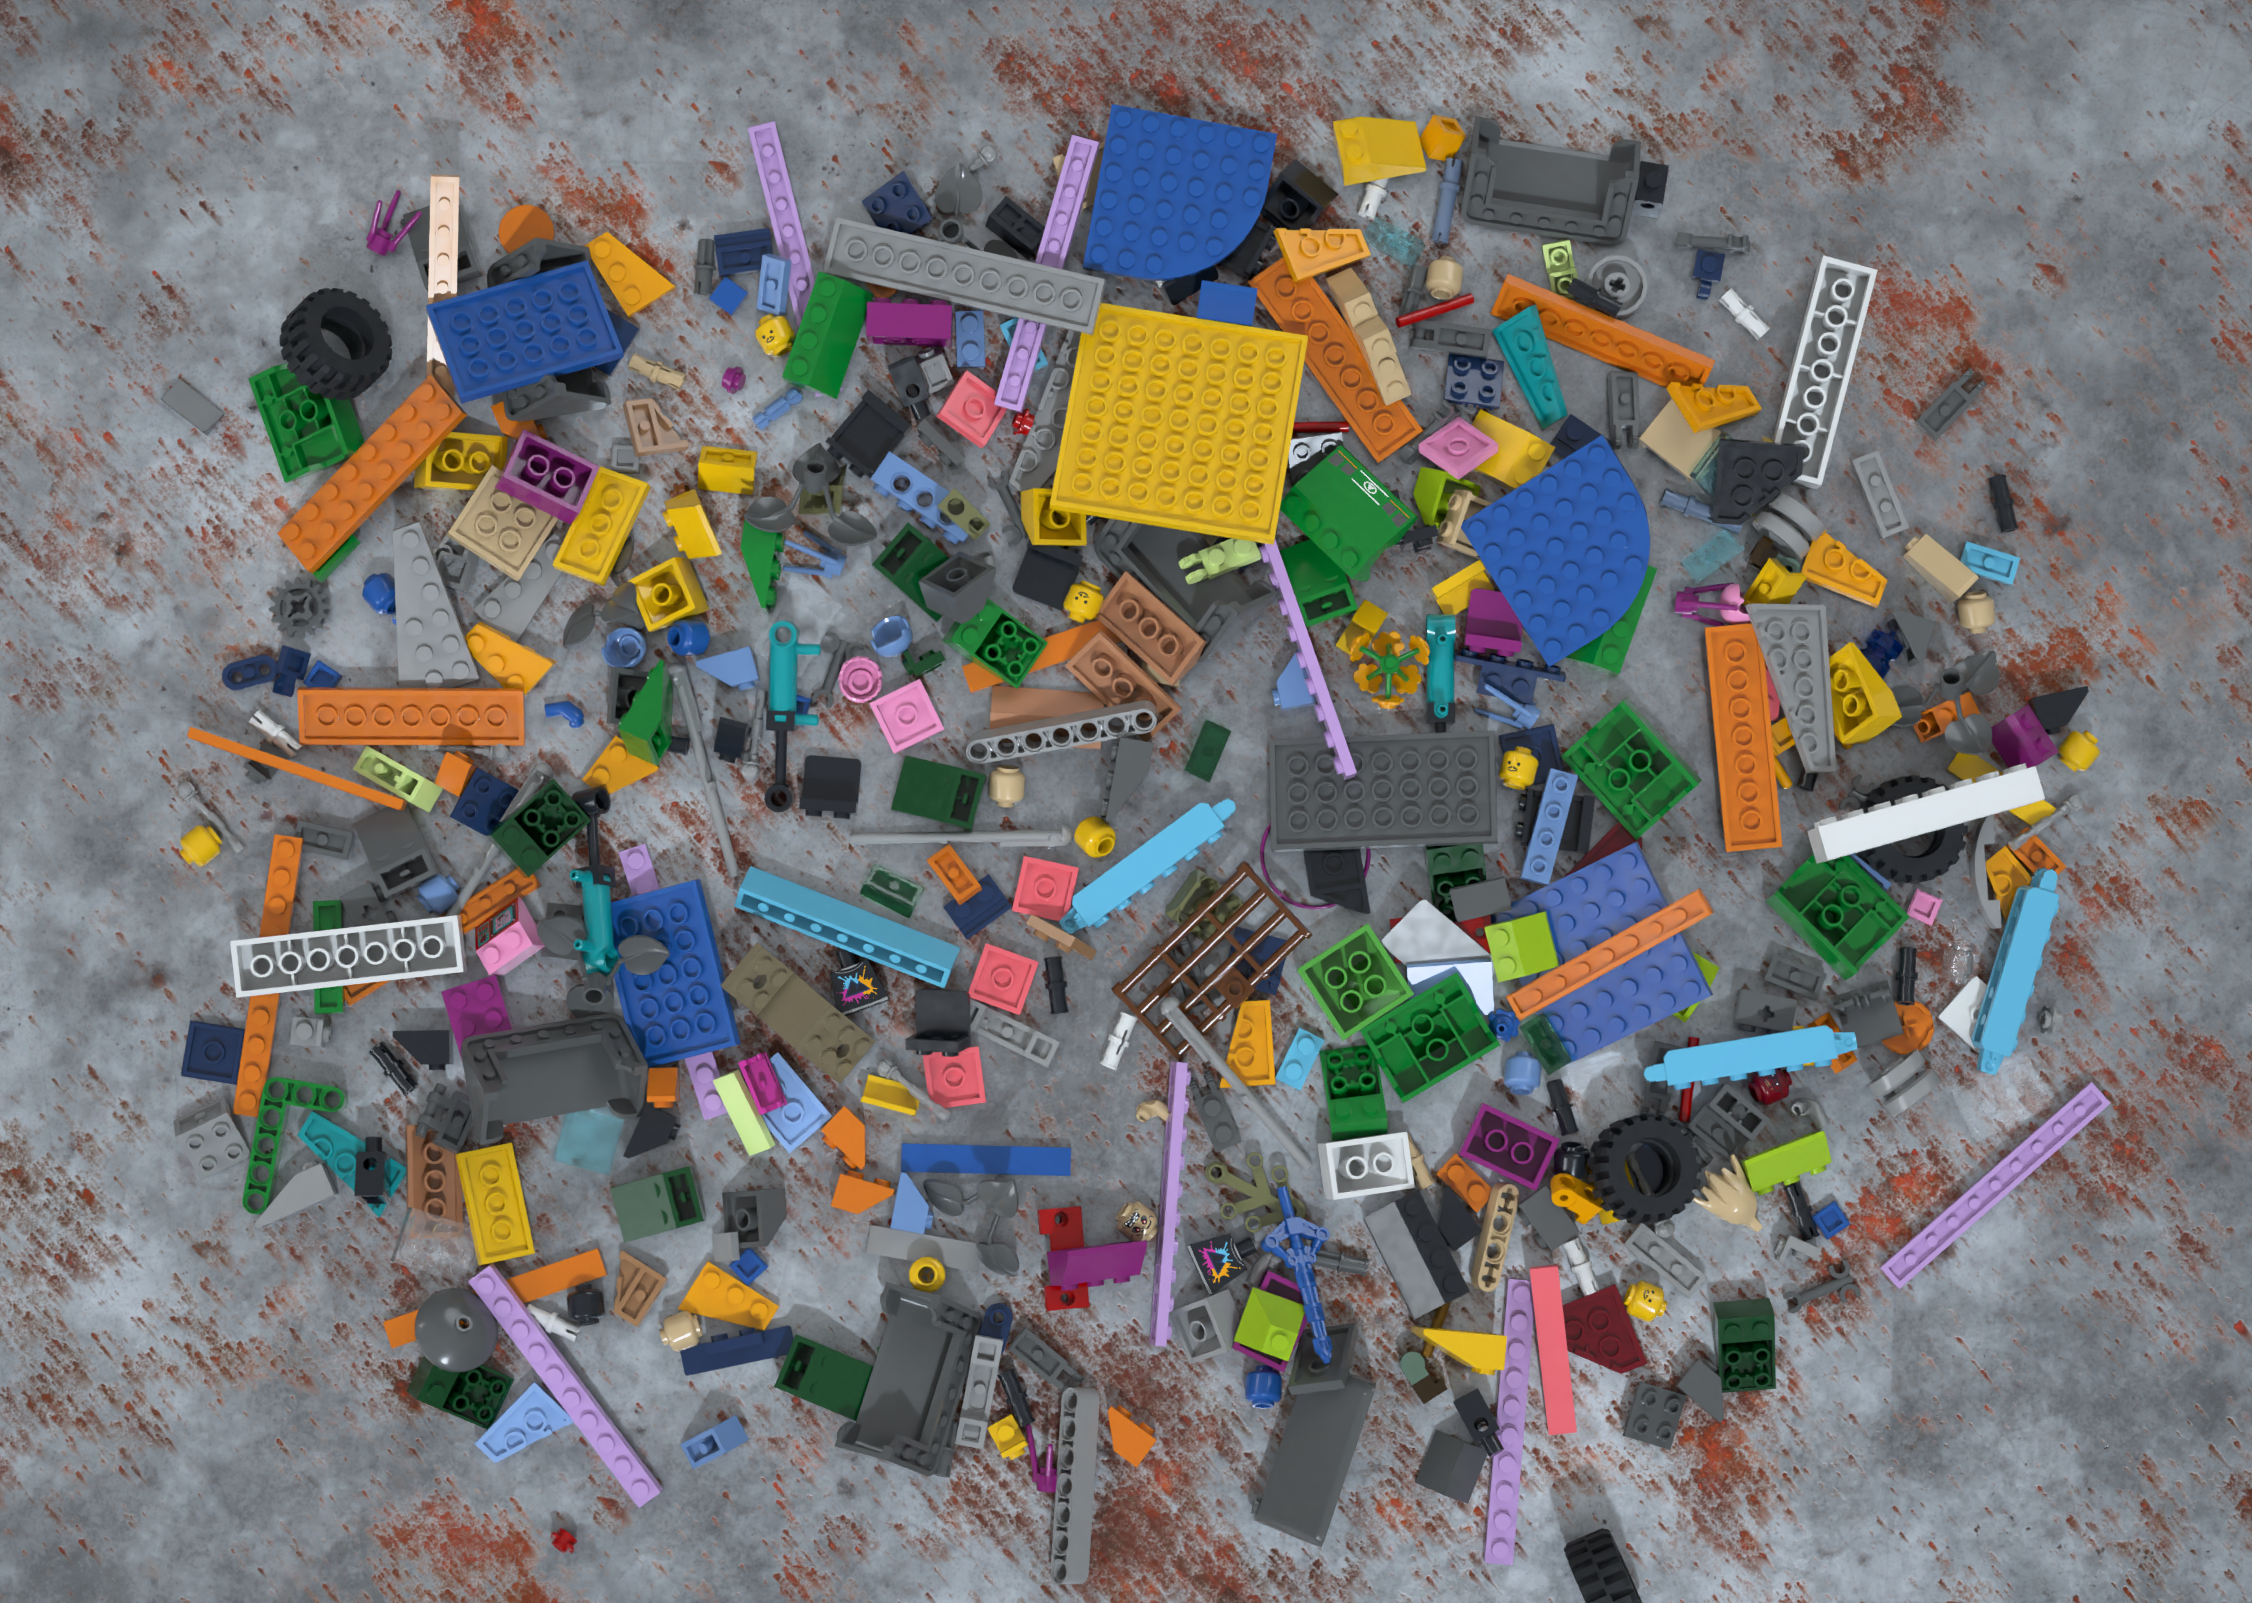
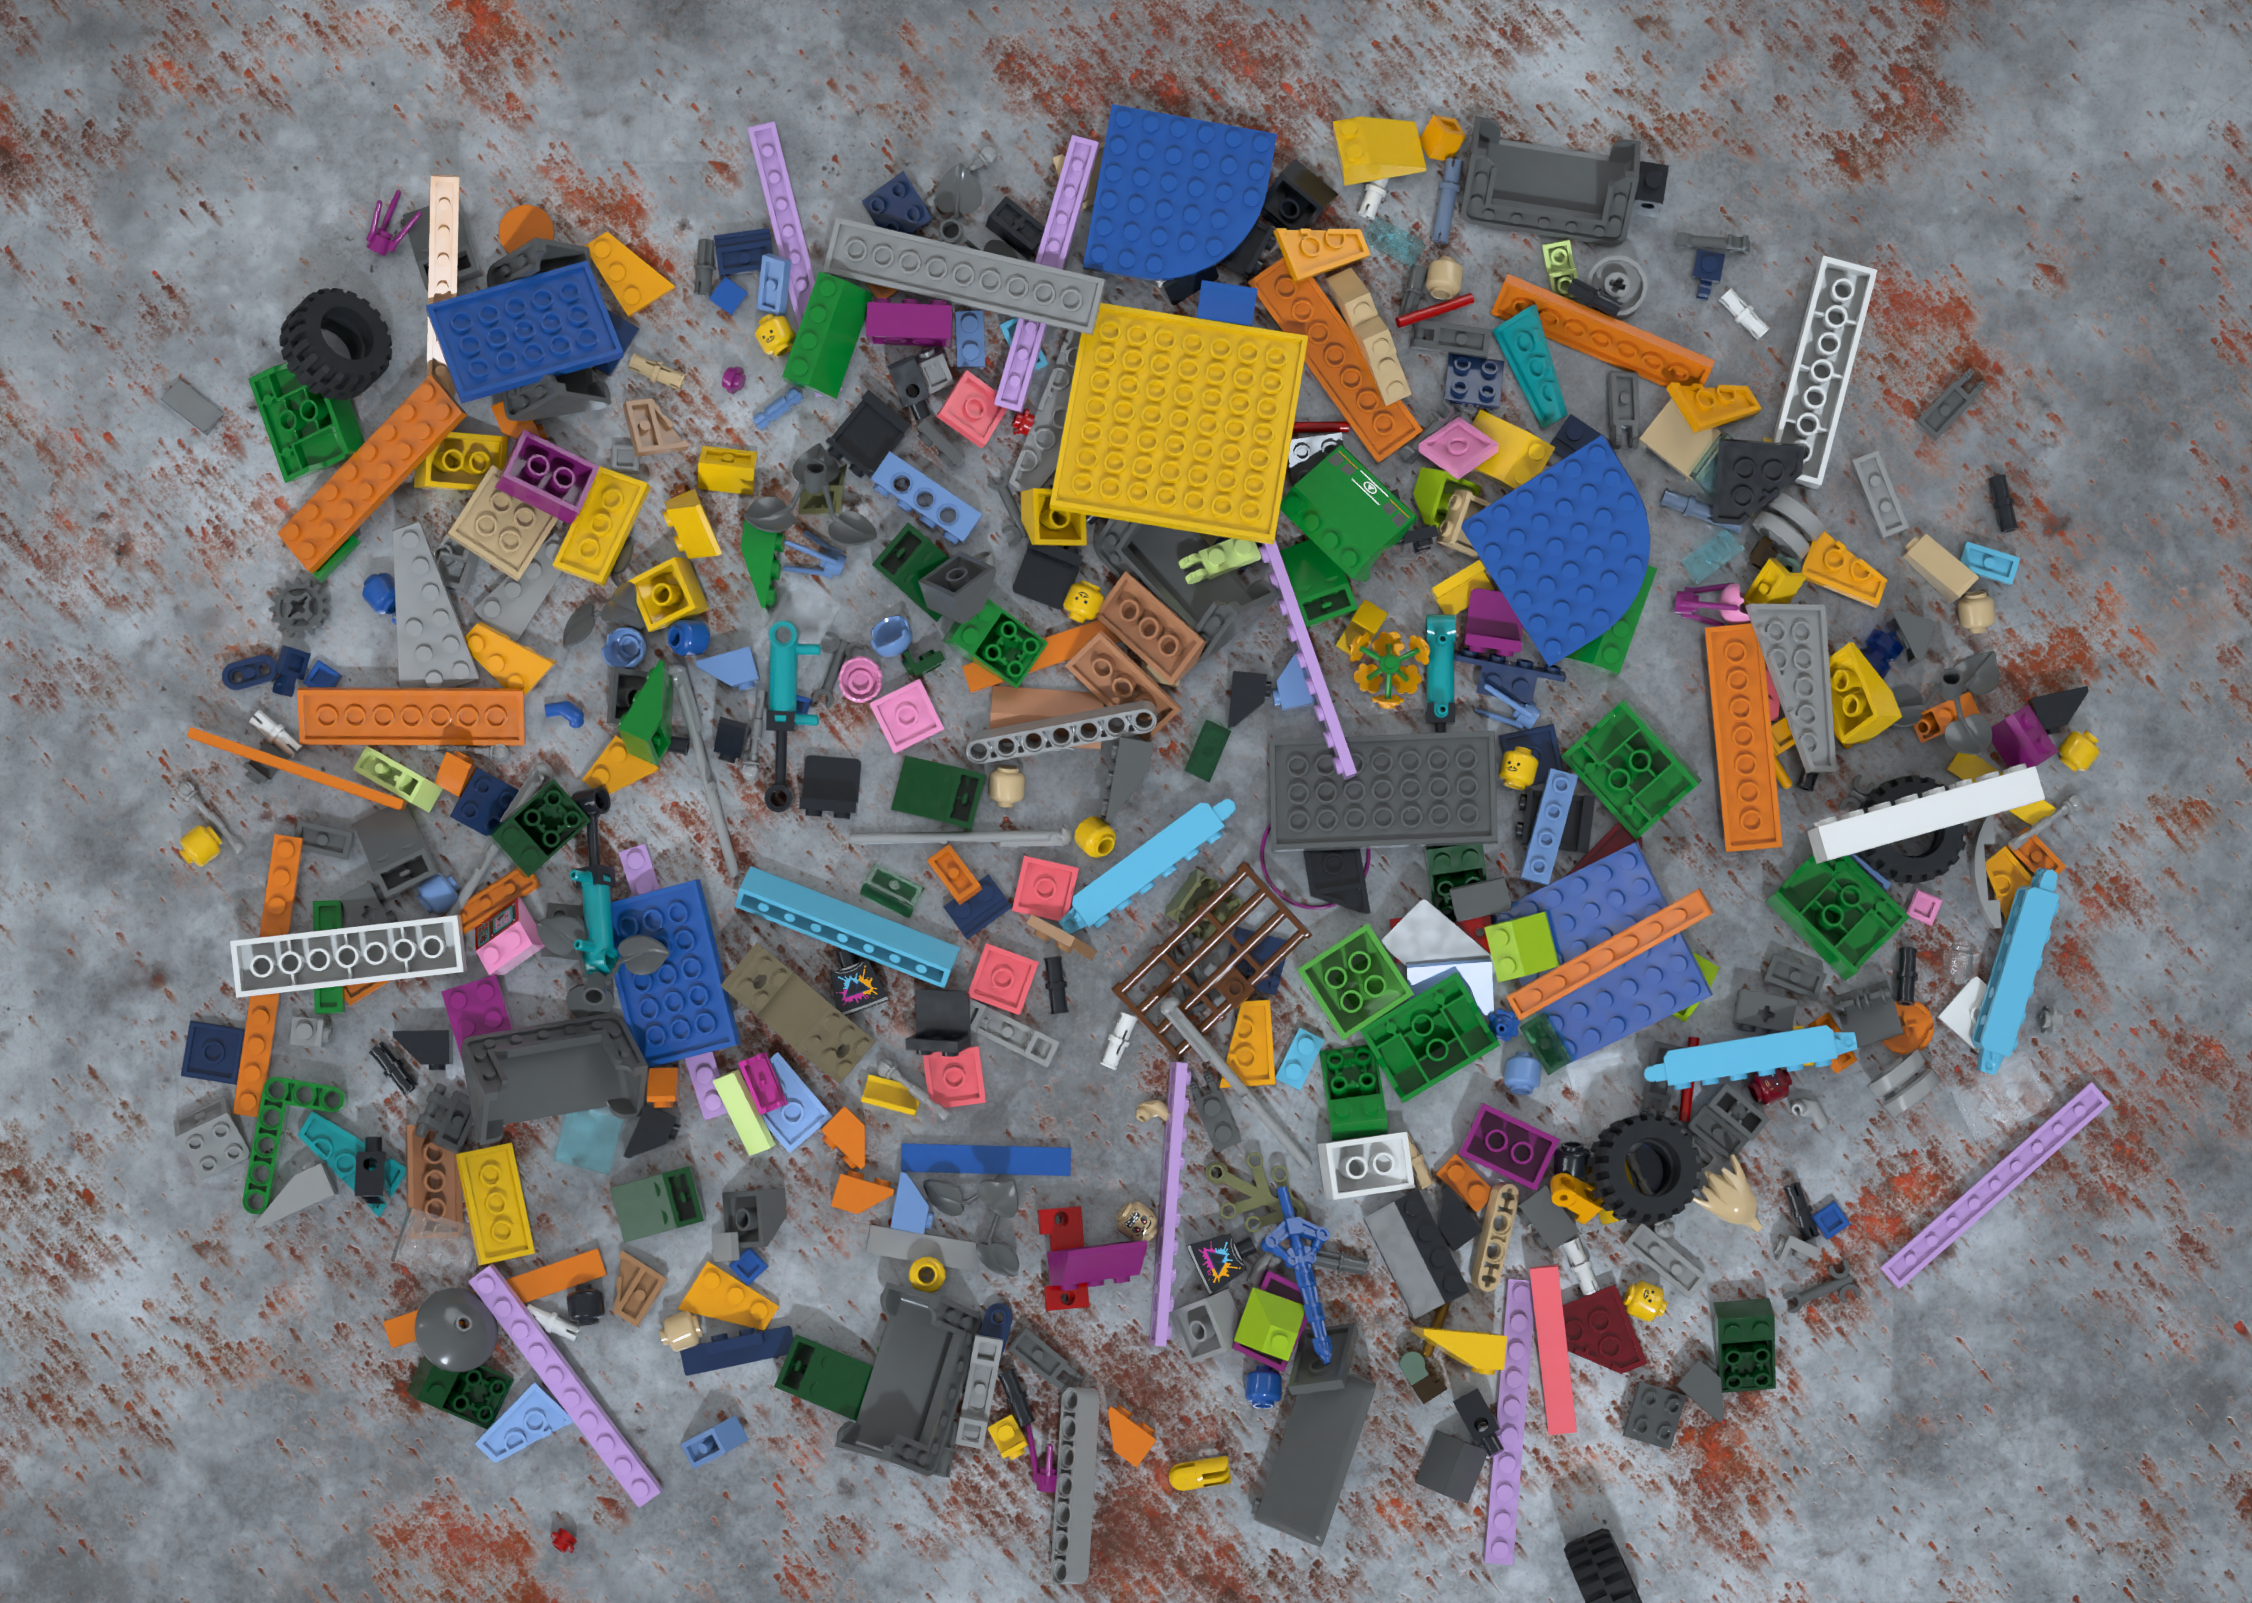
(963, 514): olive leg -> none
(1200, 1473): none -> yellow arm
(1247, 695): none -> black slope
(1562, 1107): black axle -> none
(1786, 1162): lime slope -> none

